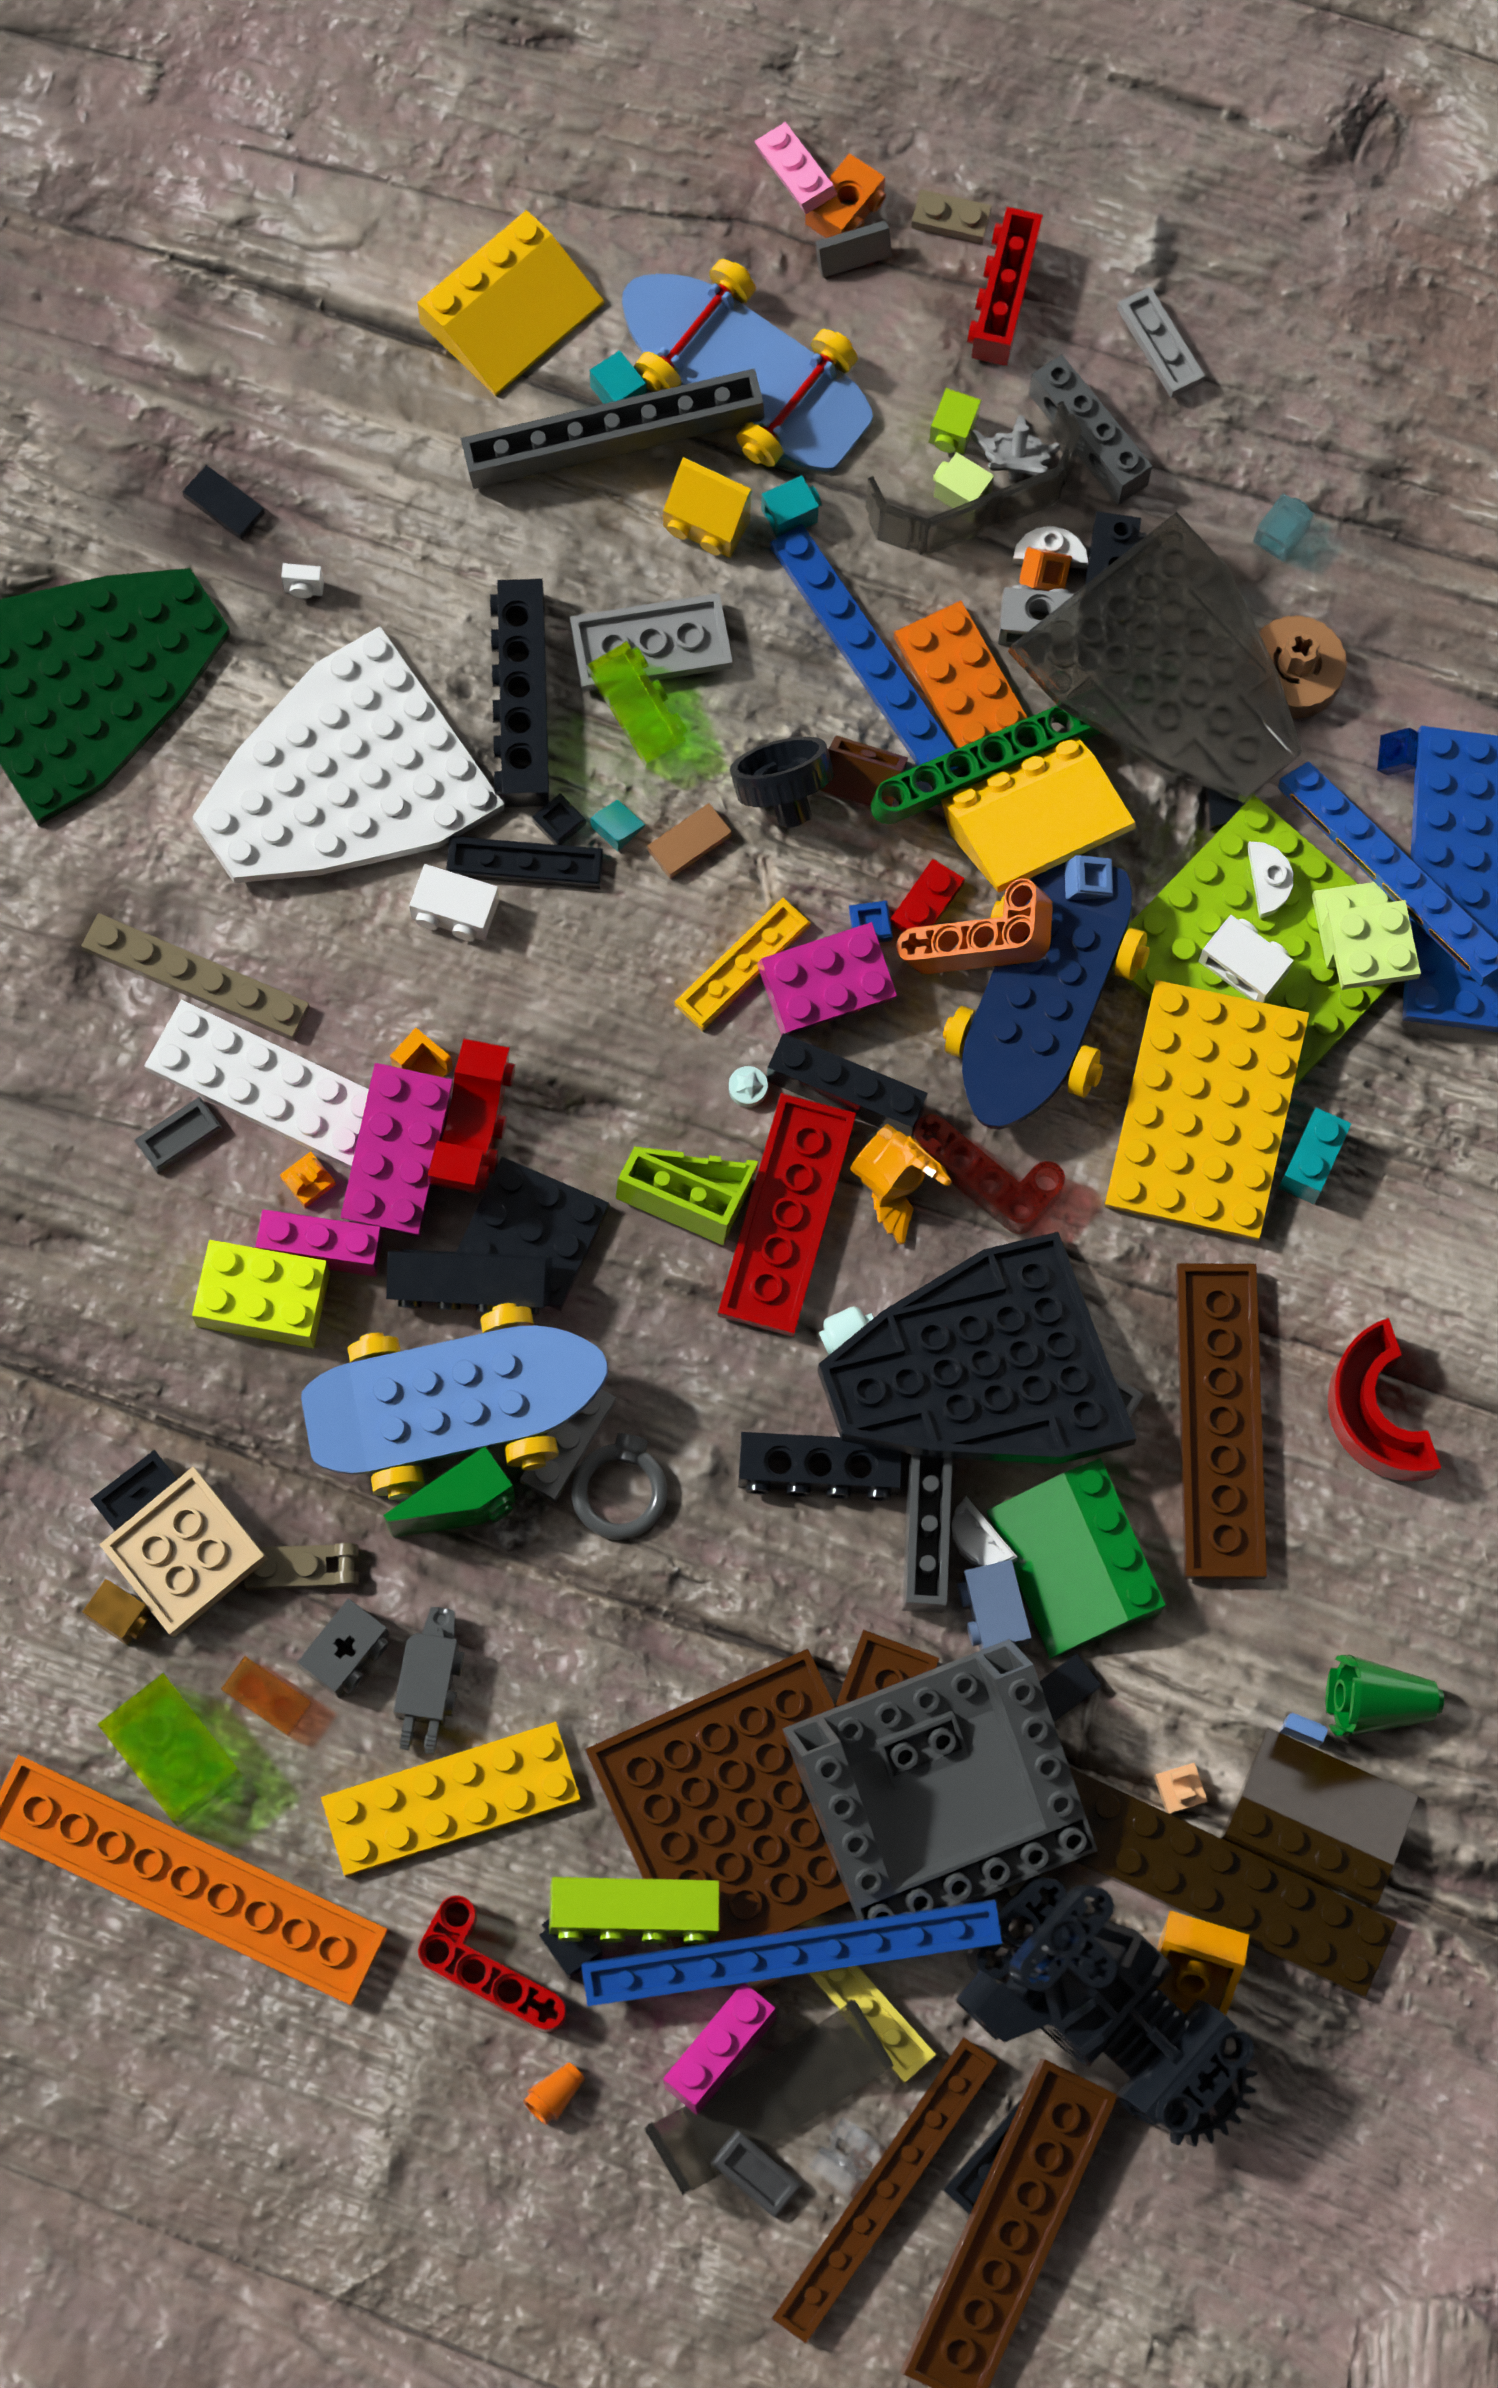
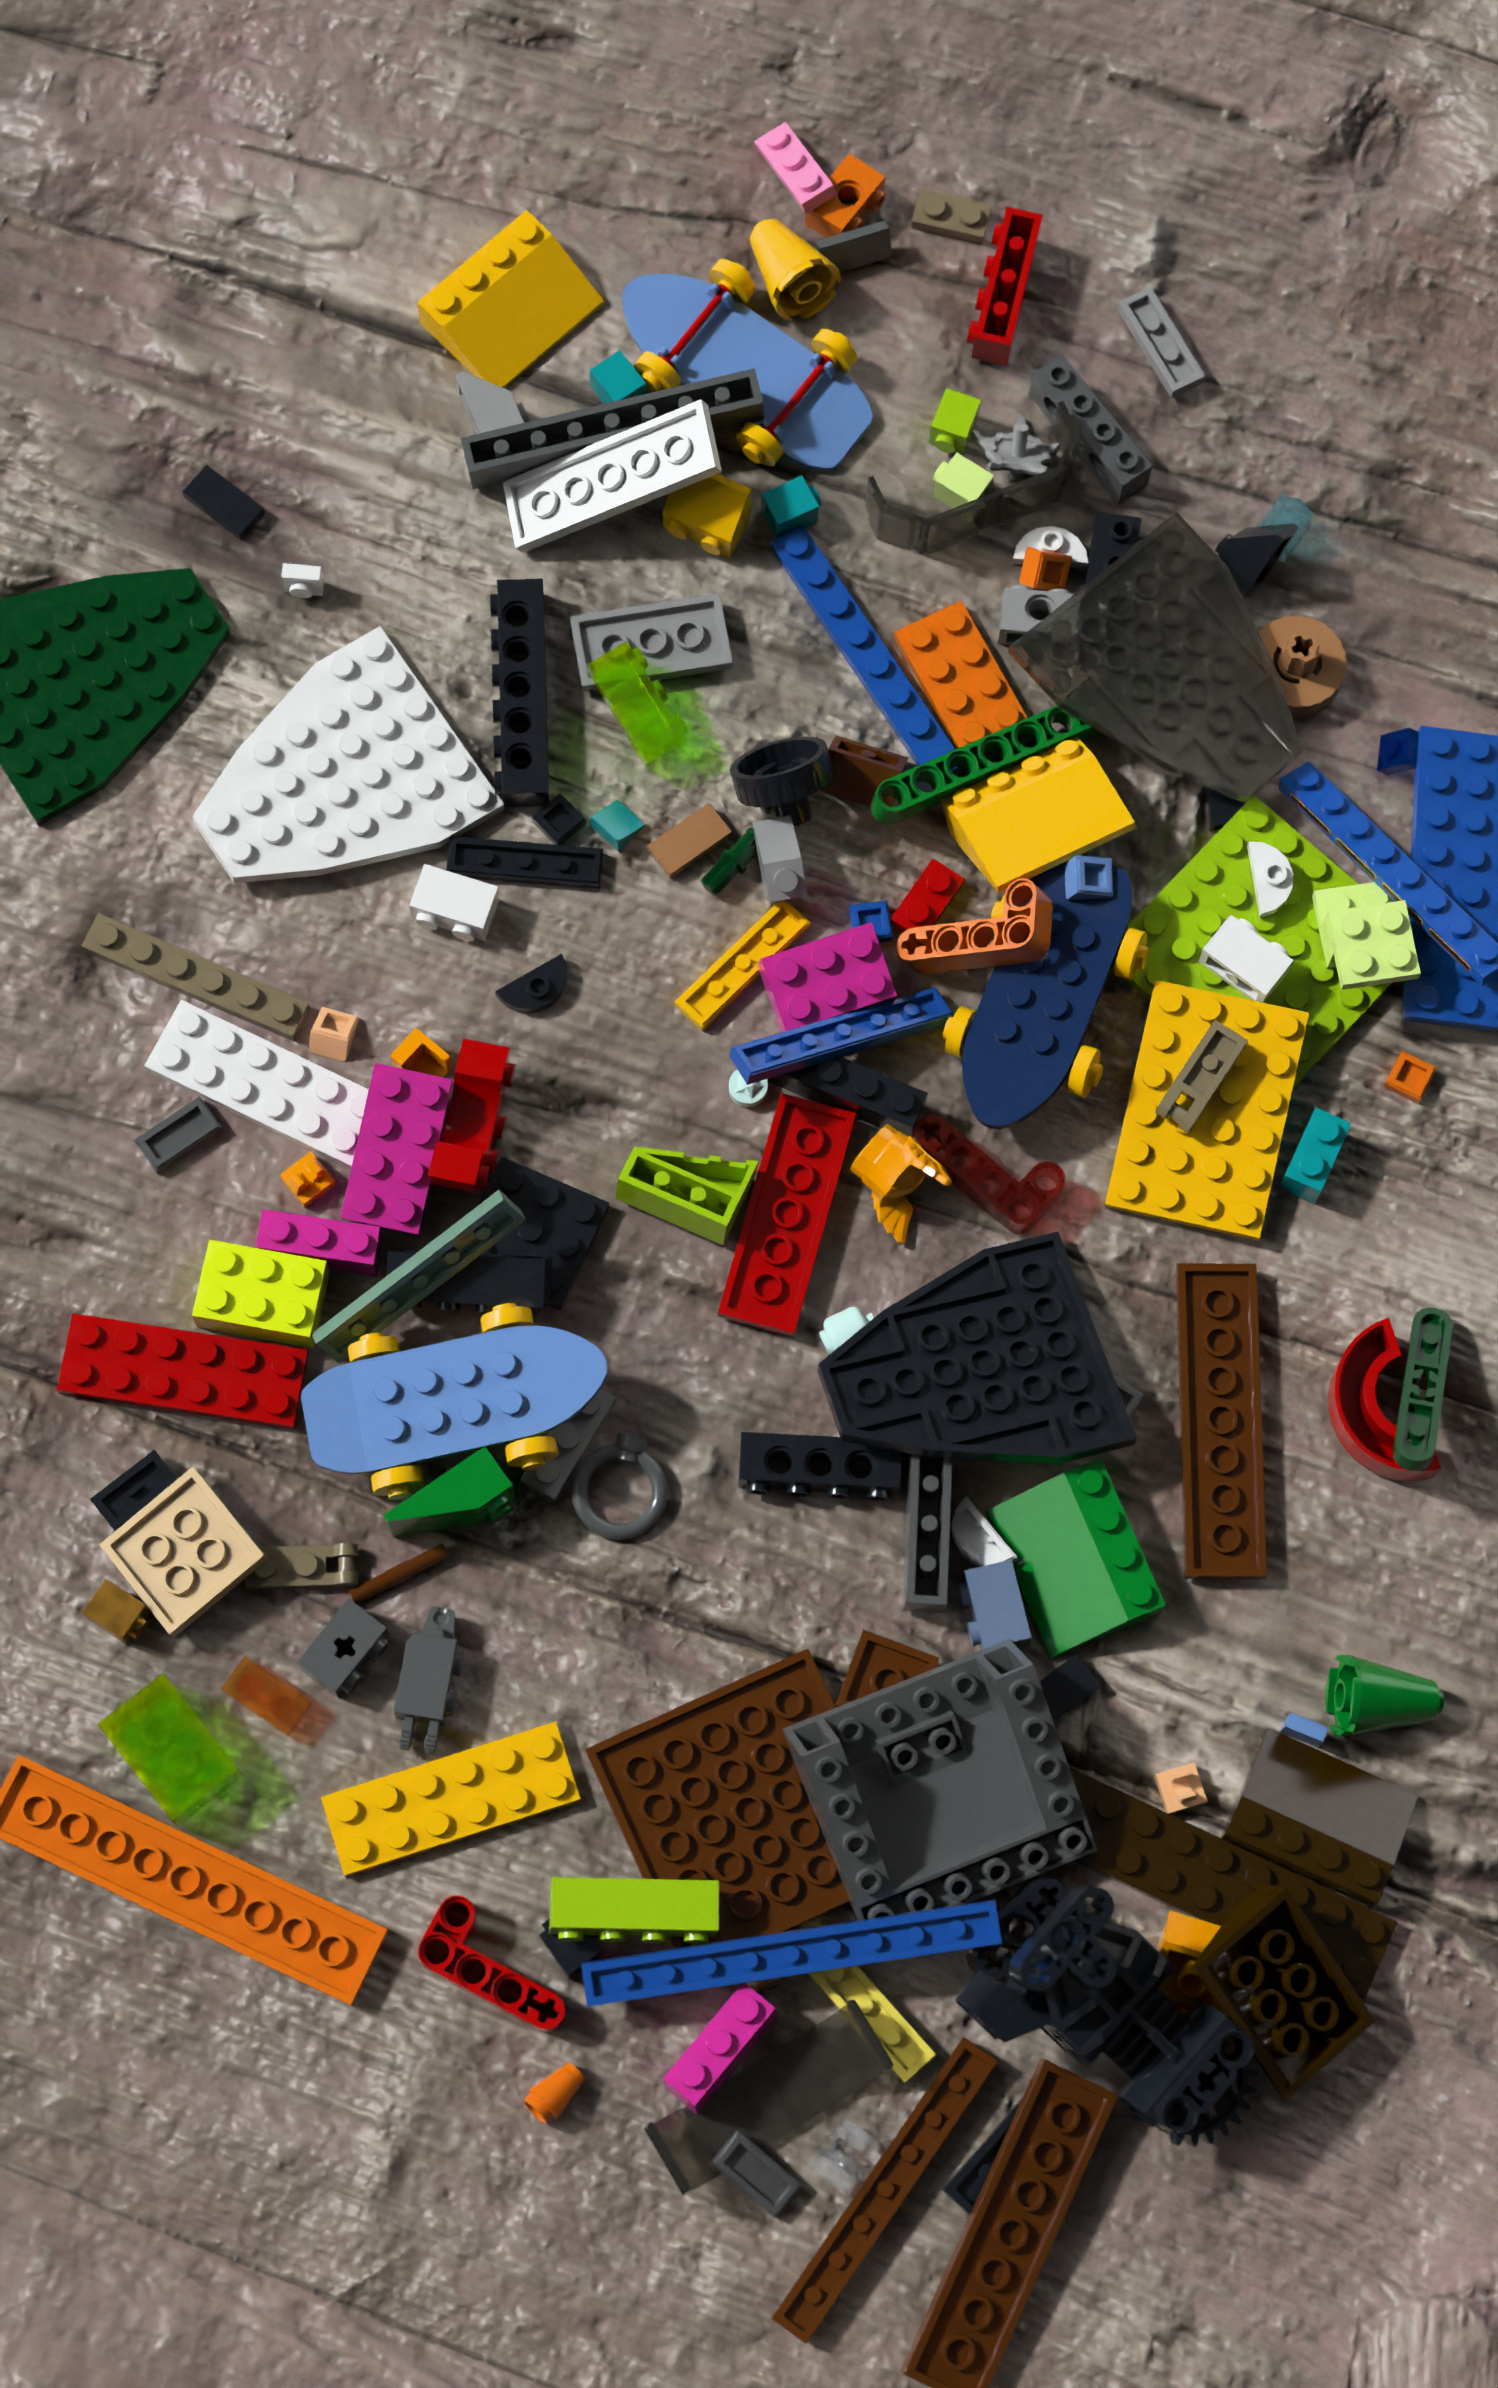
(183, 1371): none -> red plate
(333, 1034): none -> light nougat slope
(399, 1573): none -> reddish brown piece
(420, 1275): none -> sand green plate
(488, 405): none -> light grey slope
(537, 988): none -> black plate
(612, 476): none -> white plate
(731, 863): none -> dark green axle
(779, 859): none -> light grey slope
(794, 271): none -> yellow cone
(840, 1035): none -> blue tile
(1202, 1075): none -> dark tan plate
(1254, 552): none -> black slope
(1282, 1988): none -> dark brown slope
(1410, 1077): none -> orange tile
(1420, 1419): none -> dark green piece

